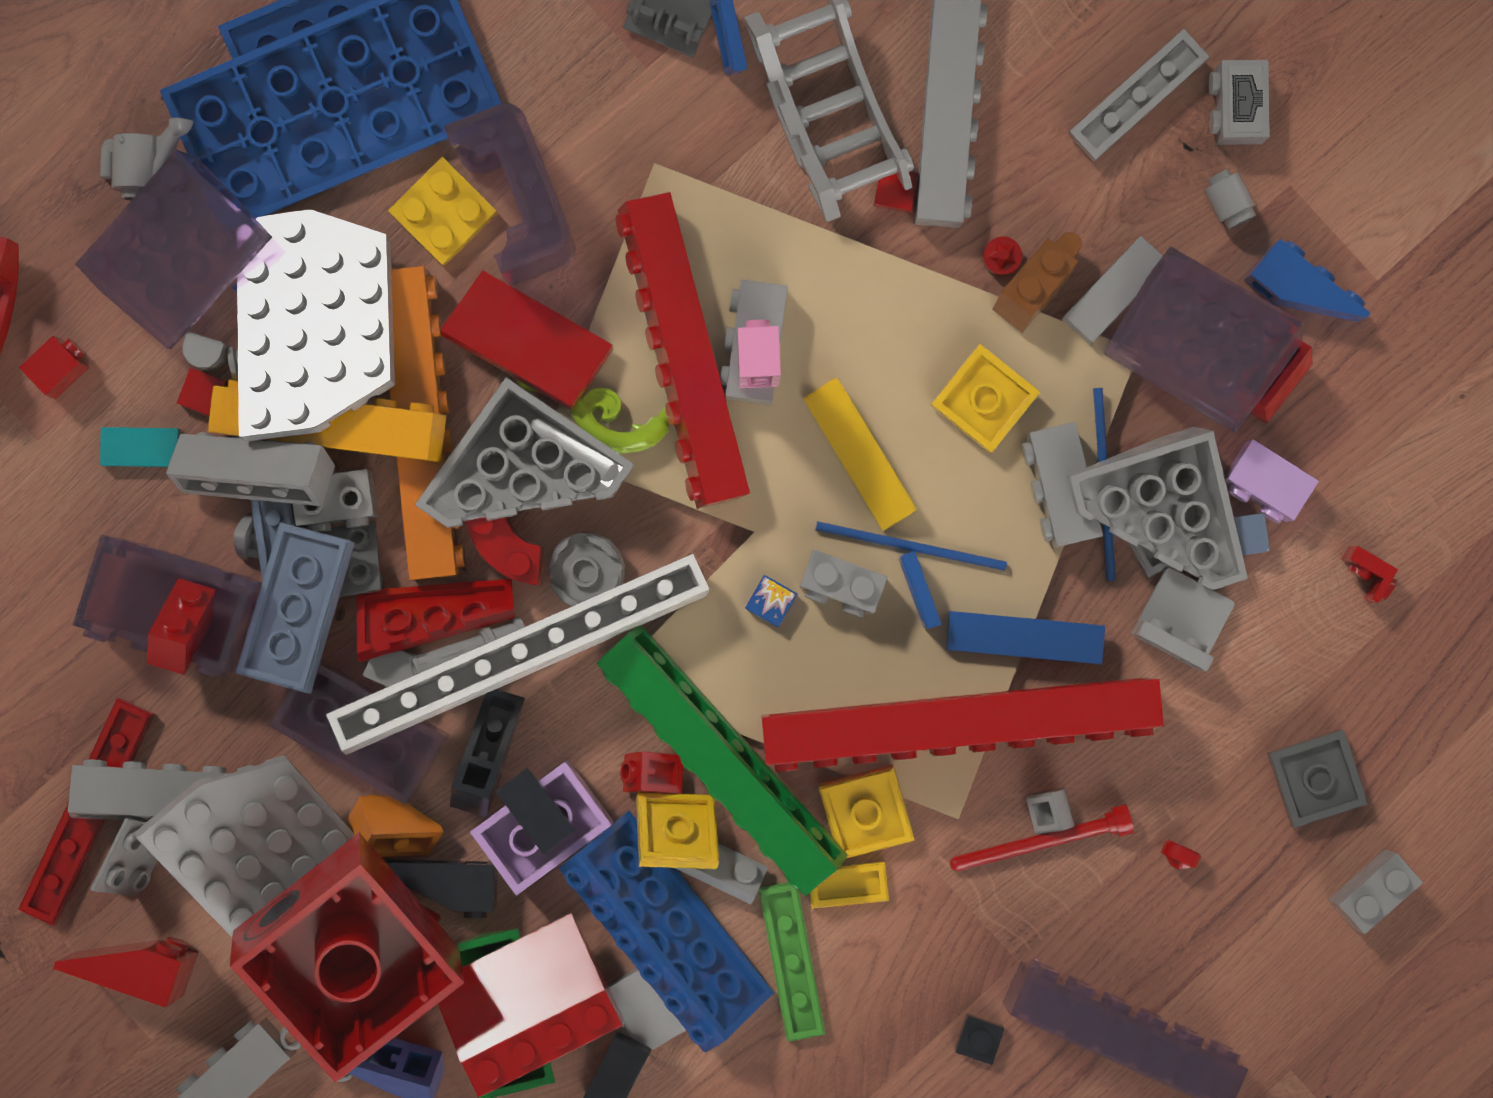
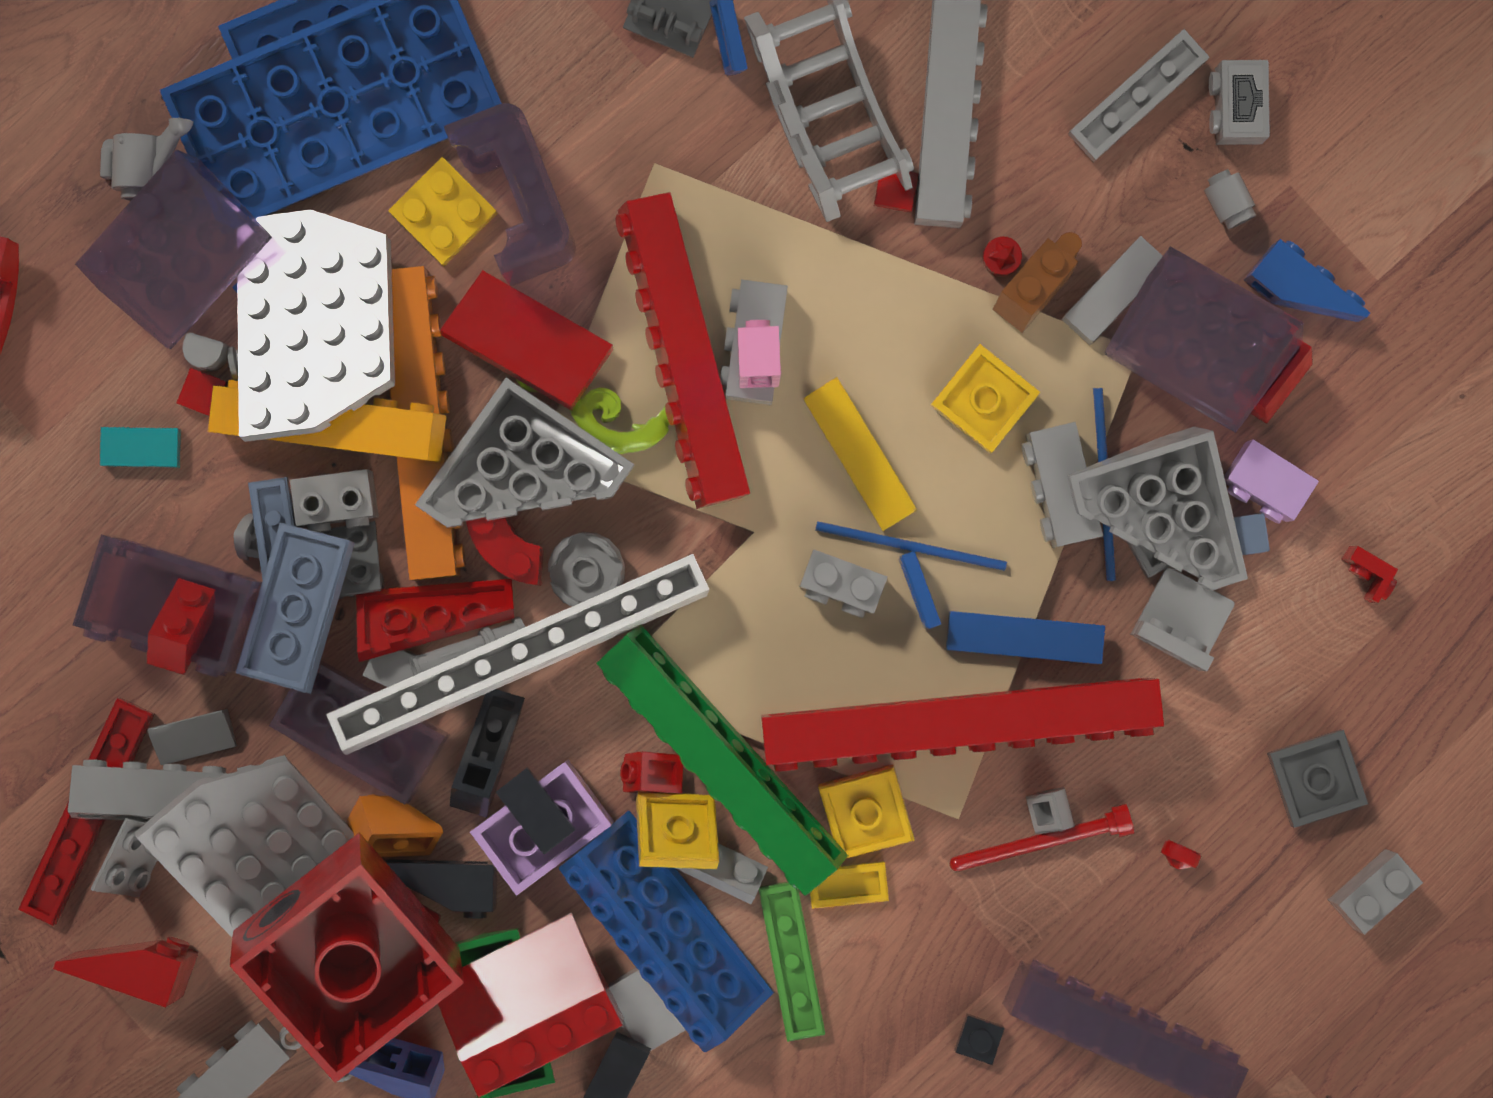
(55, 366): red brick -> none
(193, 737): none -> light grey slope
(251, 469): light grey brick -> none
(771, 600): tile -> none

